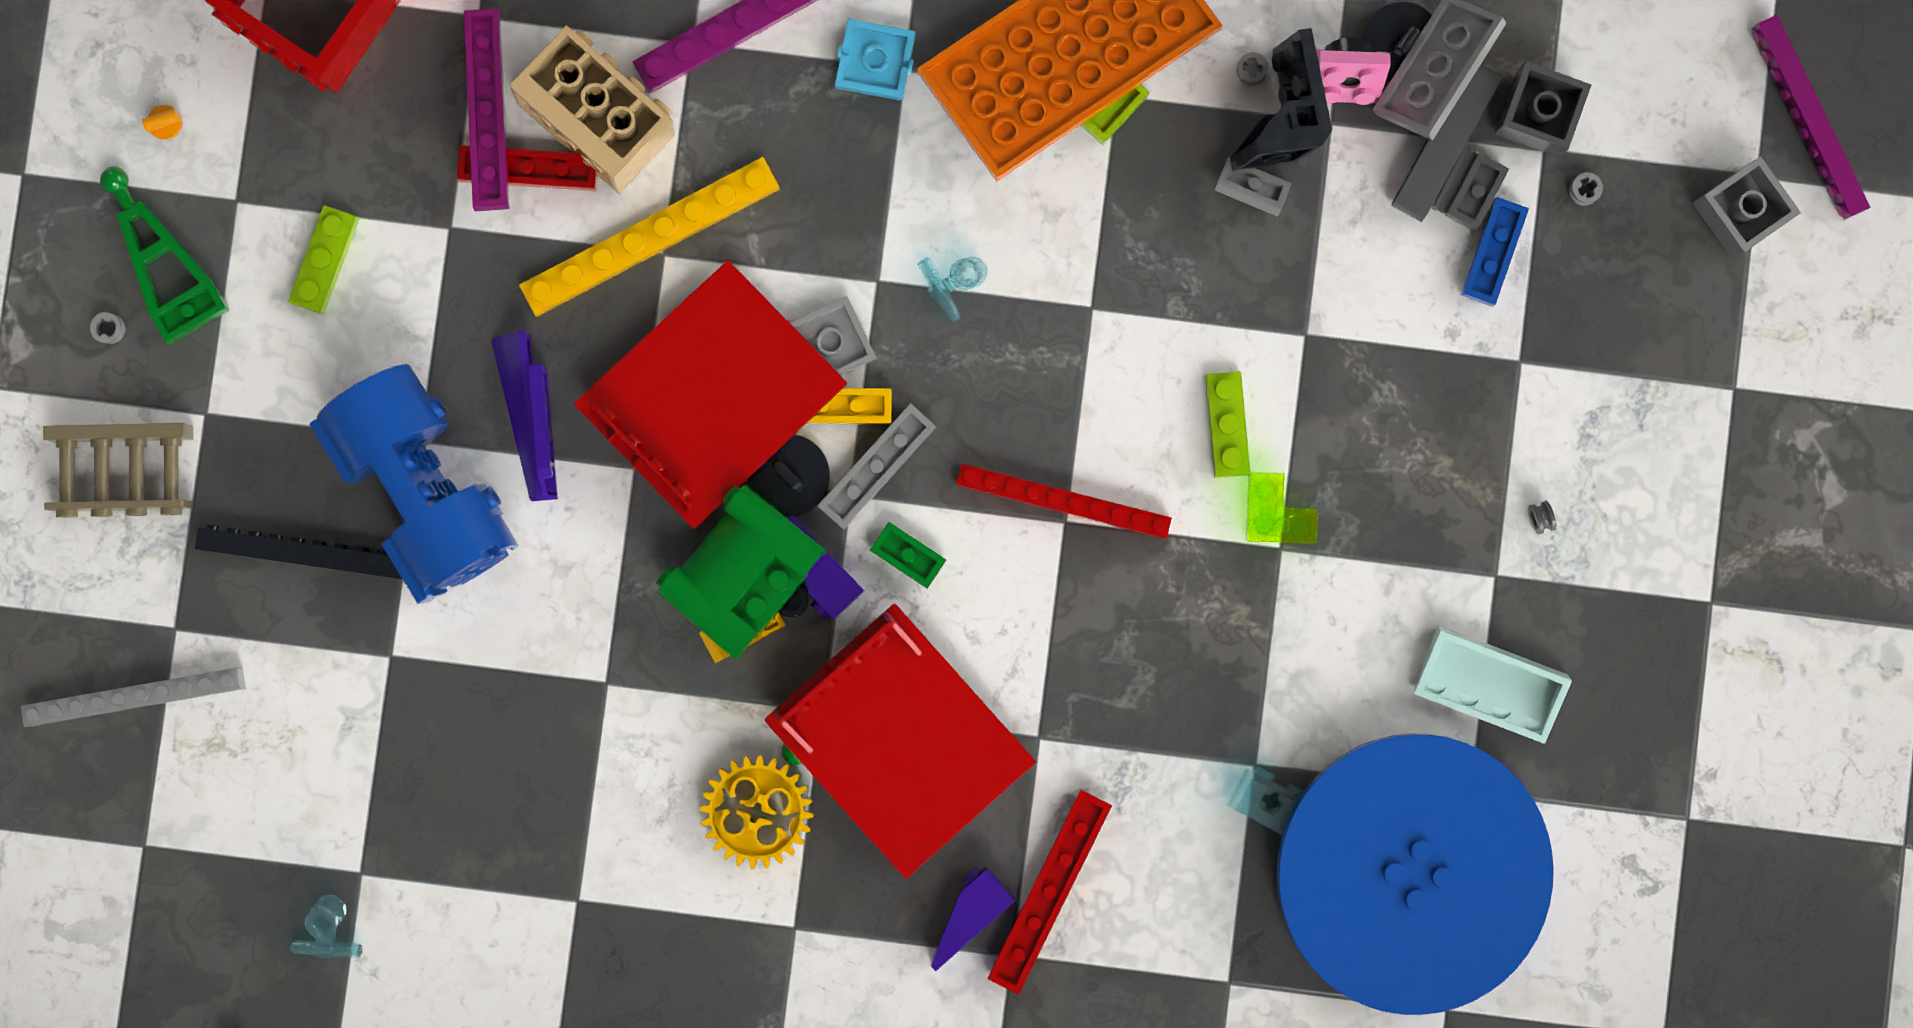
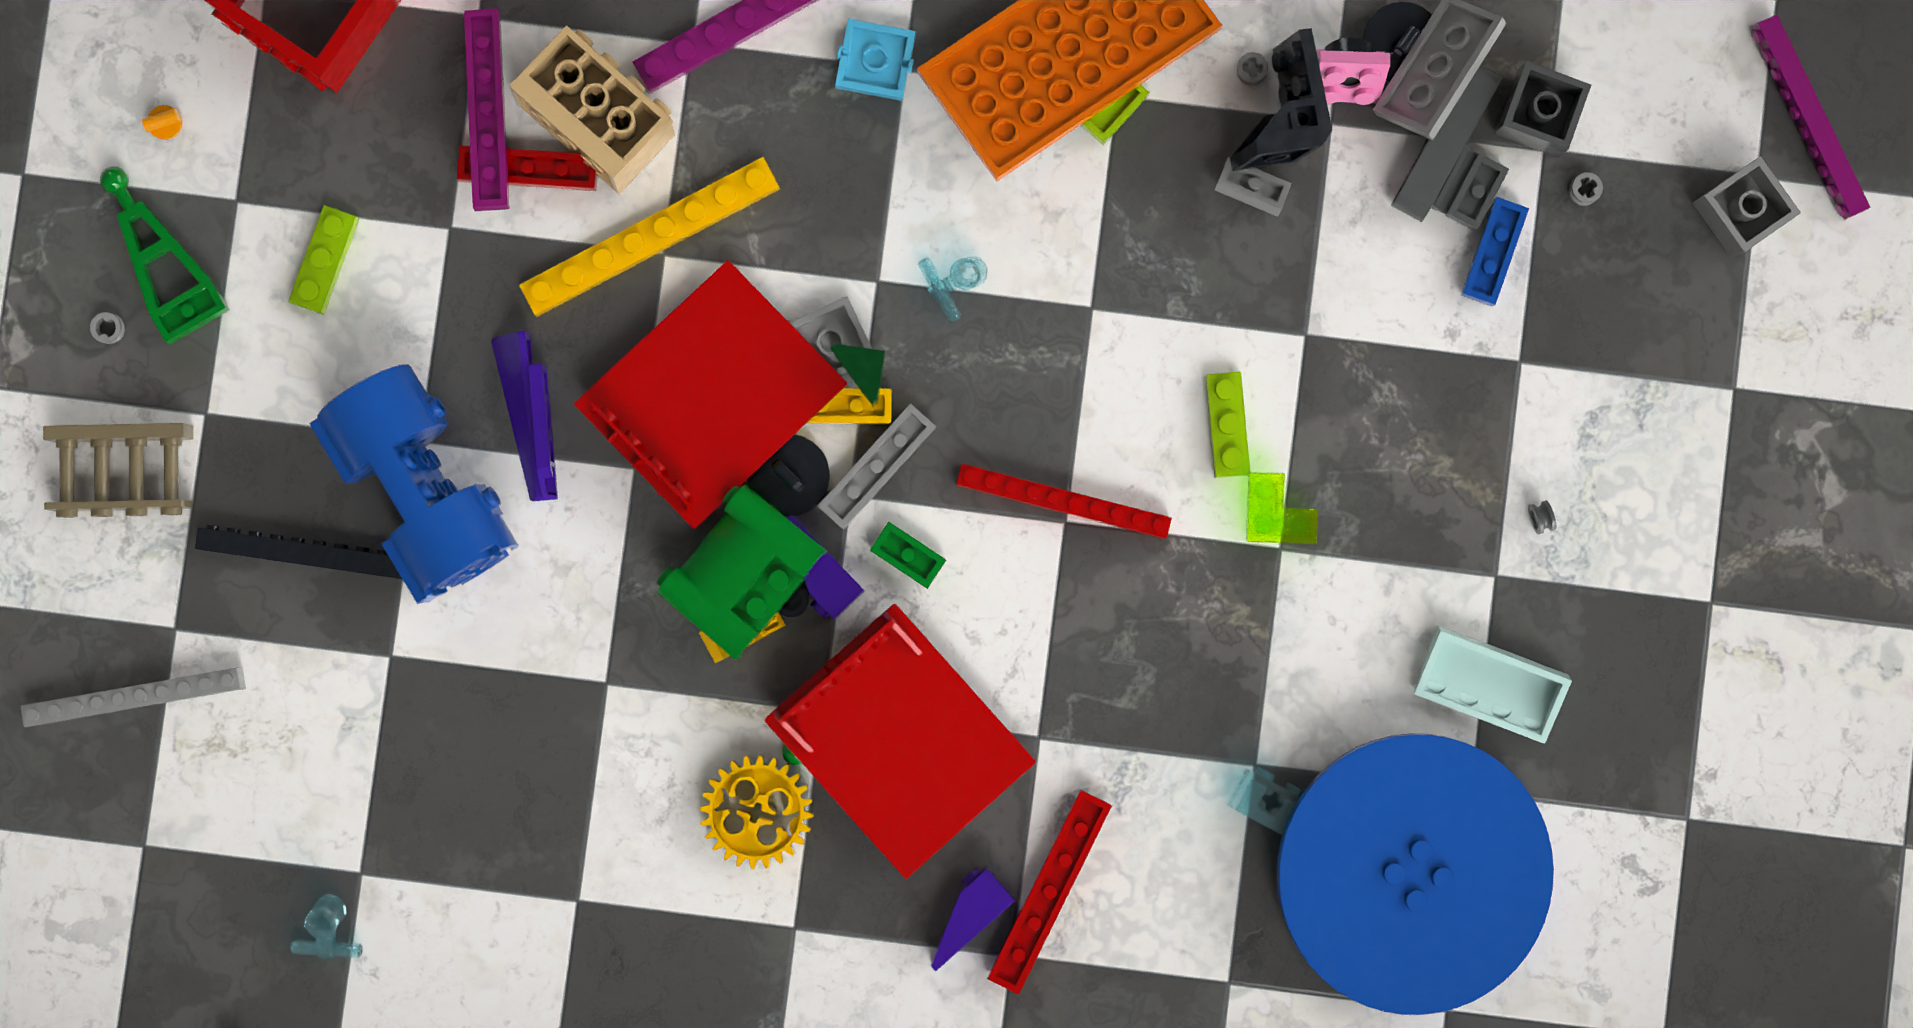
(864, 367): none -> dark green slope

